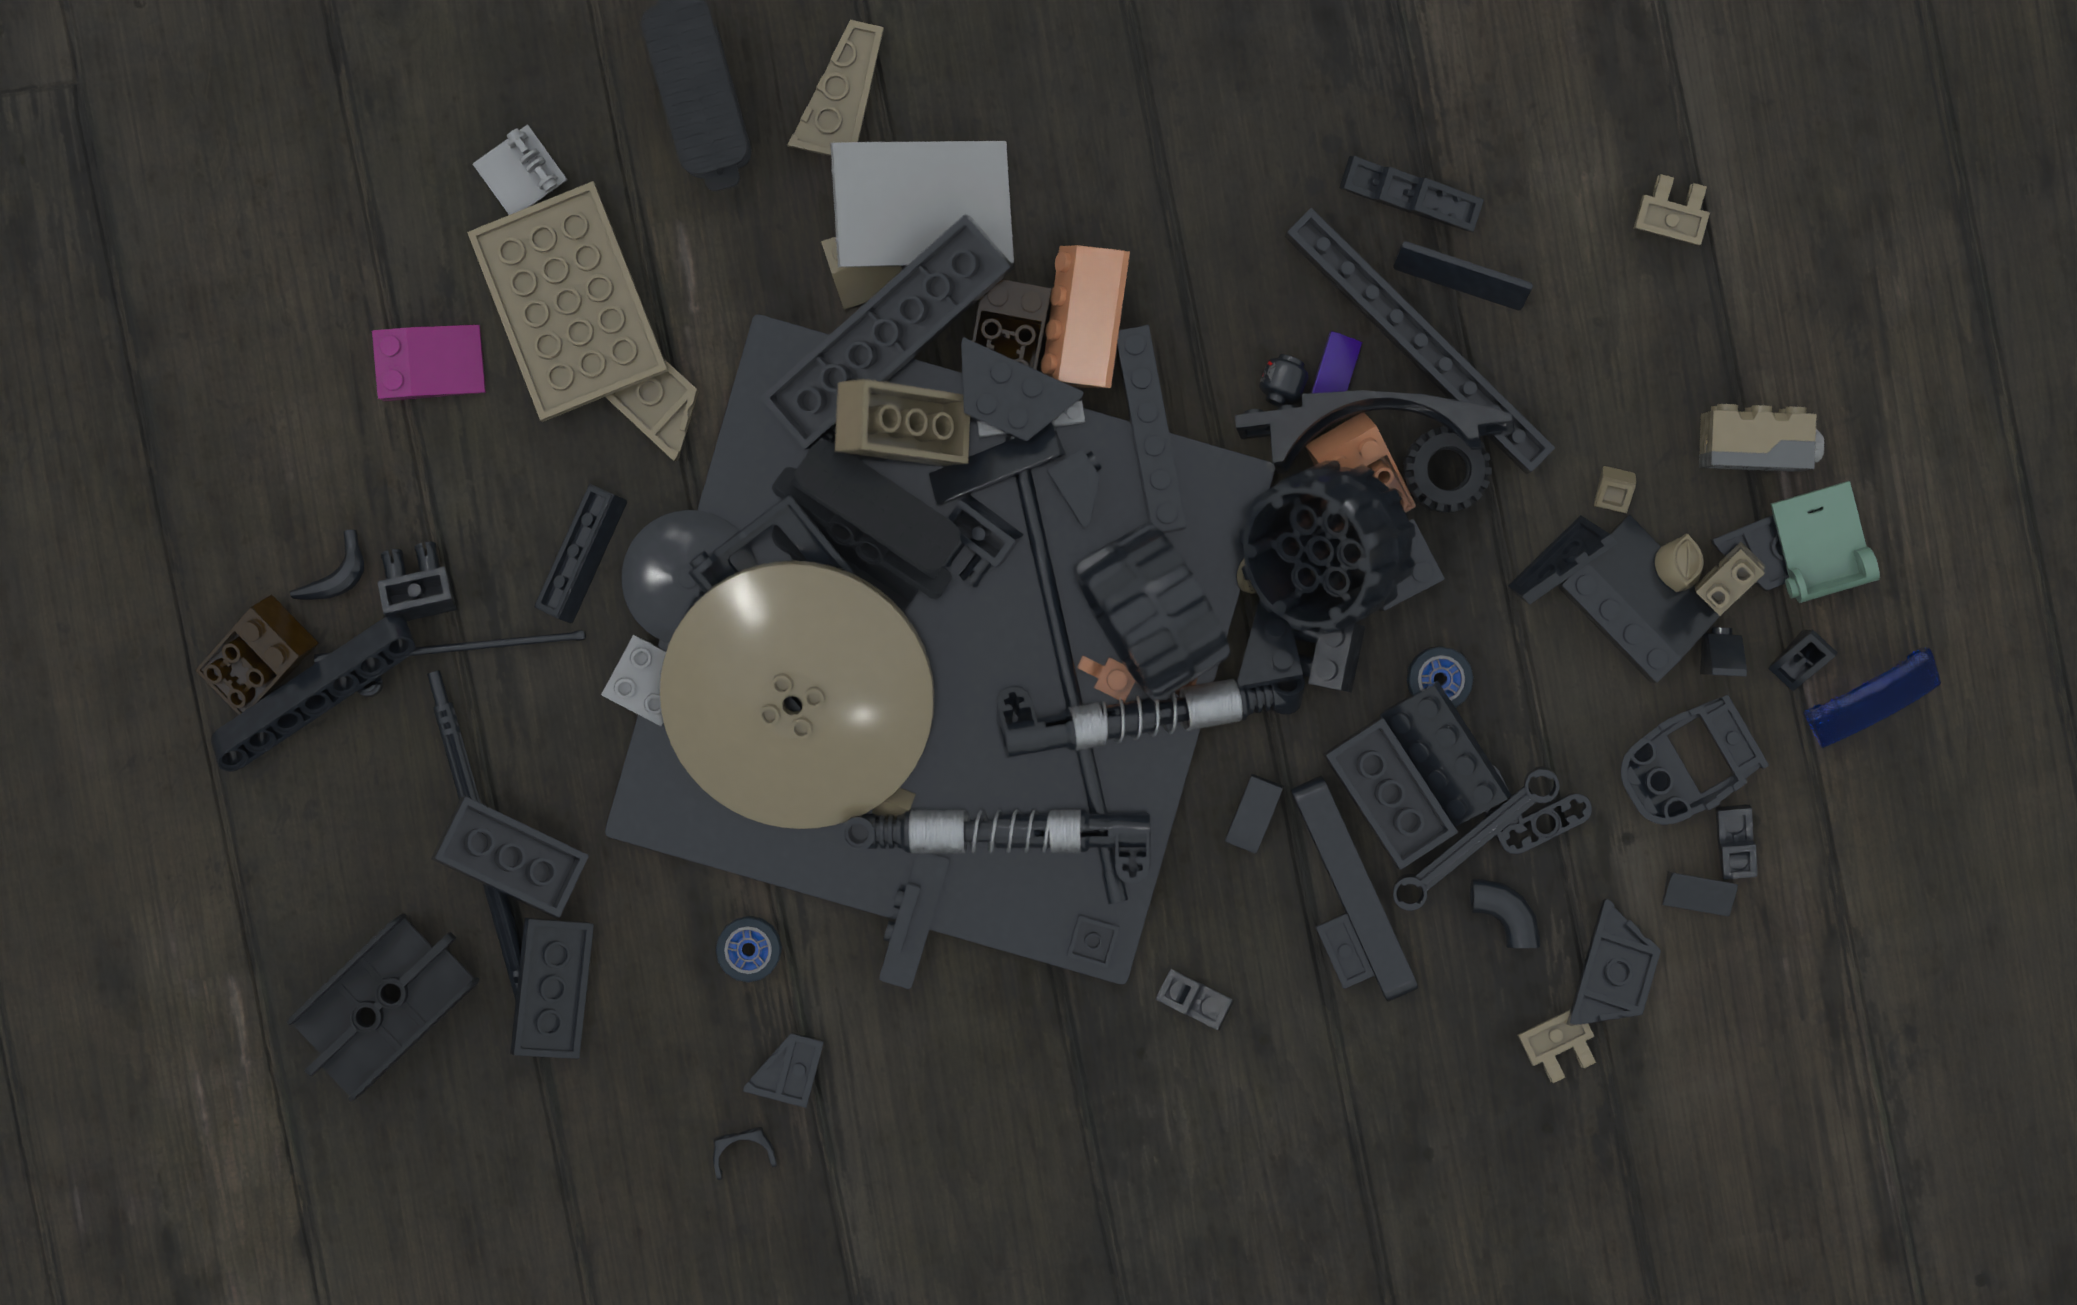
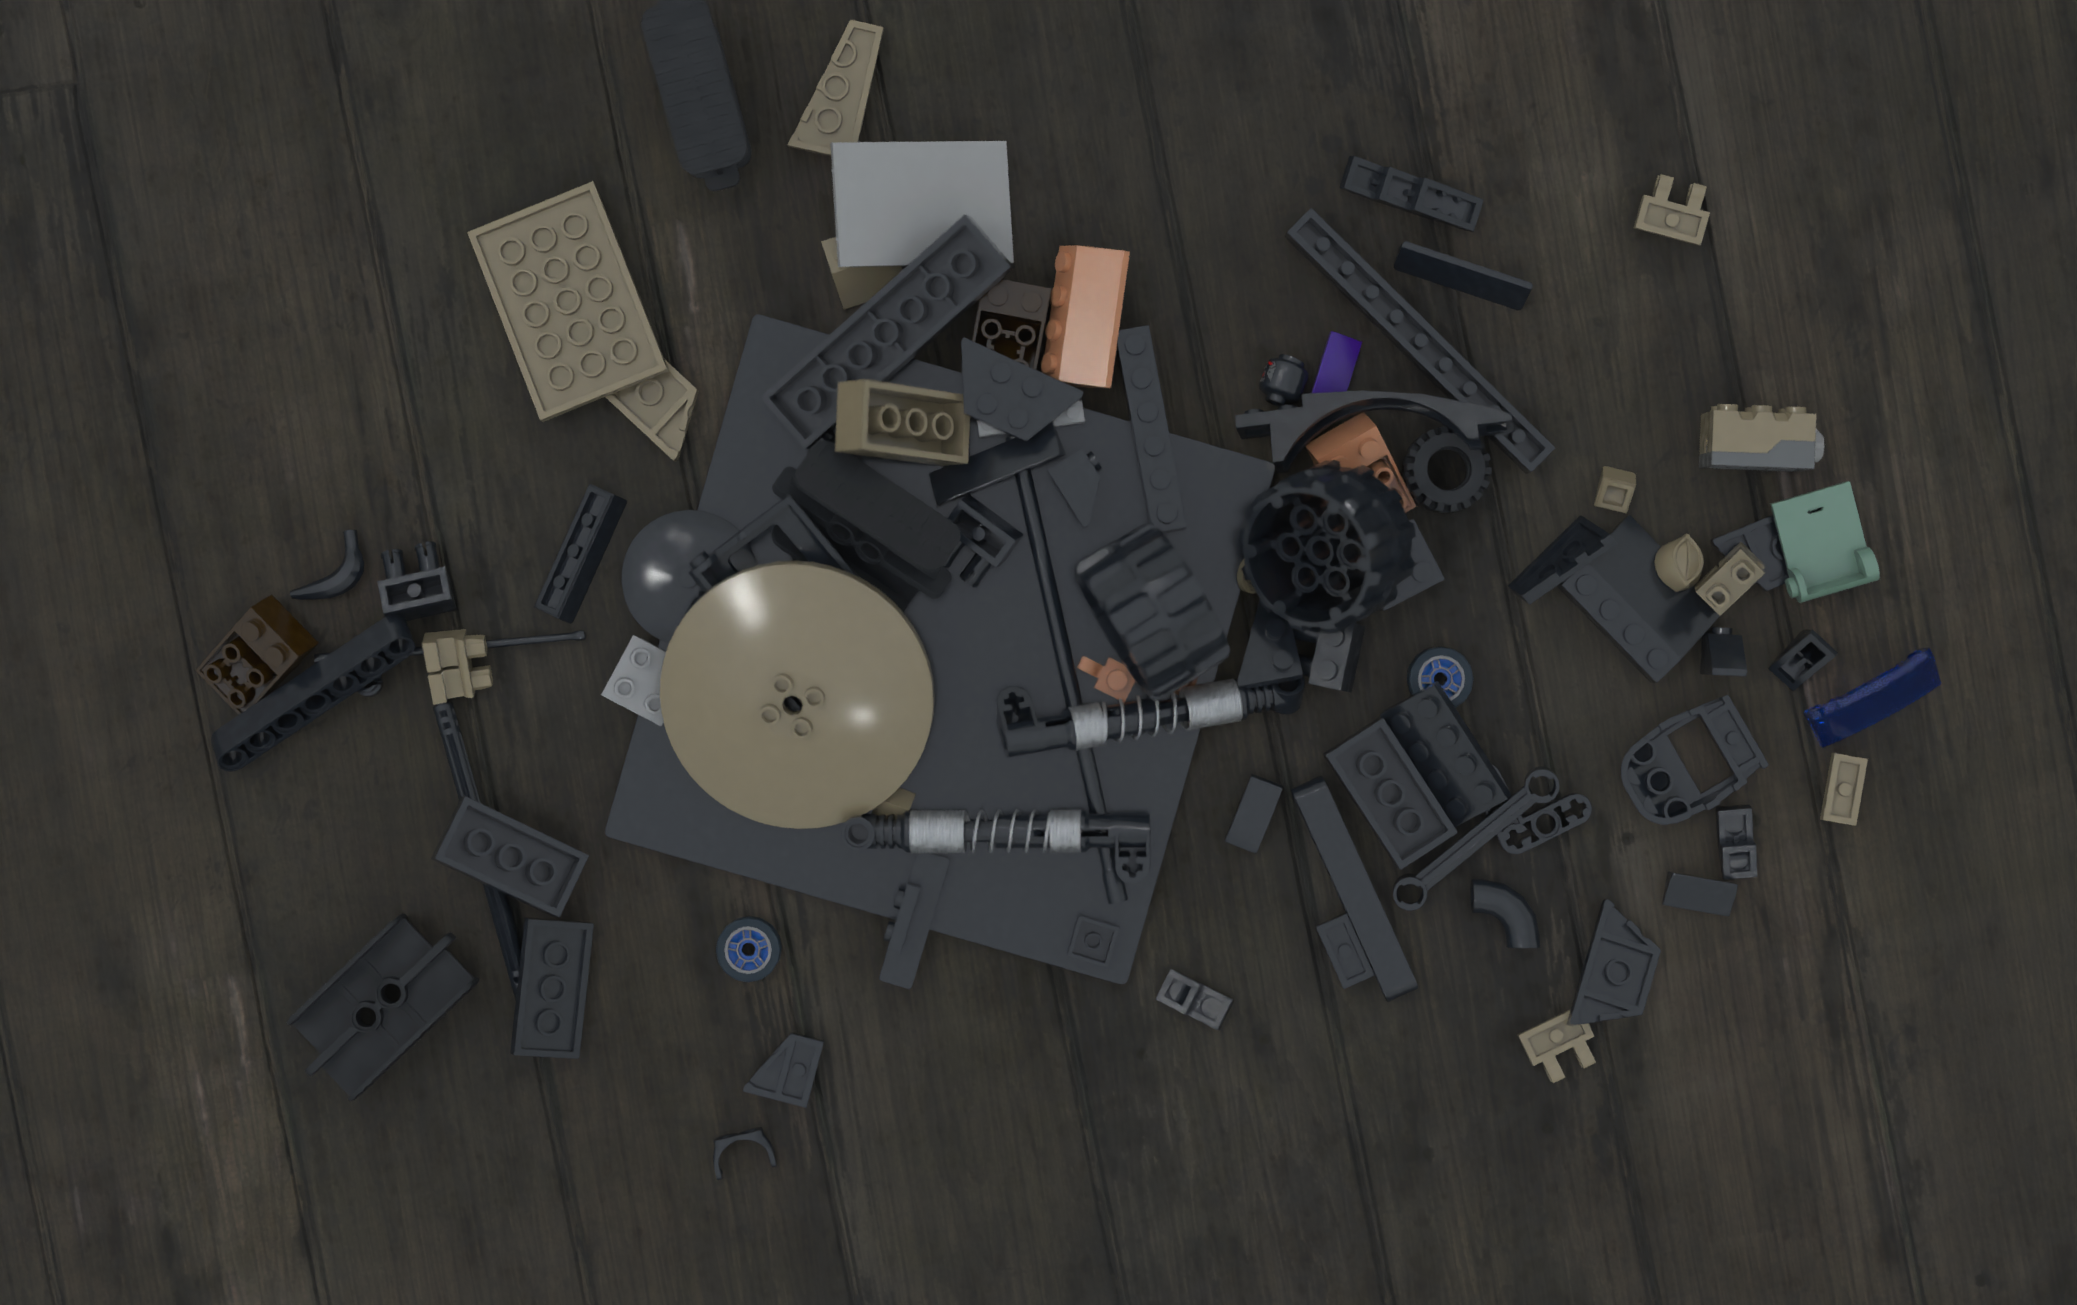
(428, 362): magenta slope -> none
(450, 664): none -> dark tan hips
(519, 170): light grey hinge -> none
(1843, 789): none -> dark tan plate

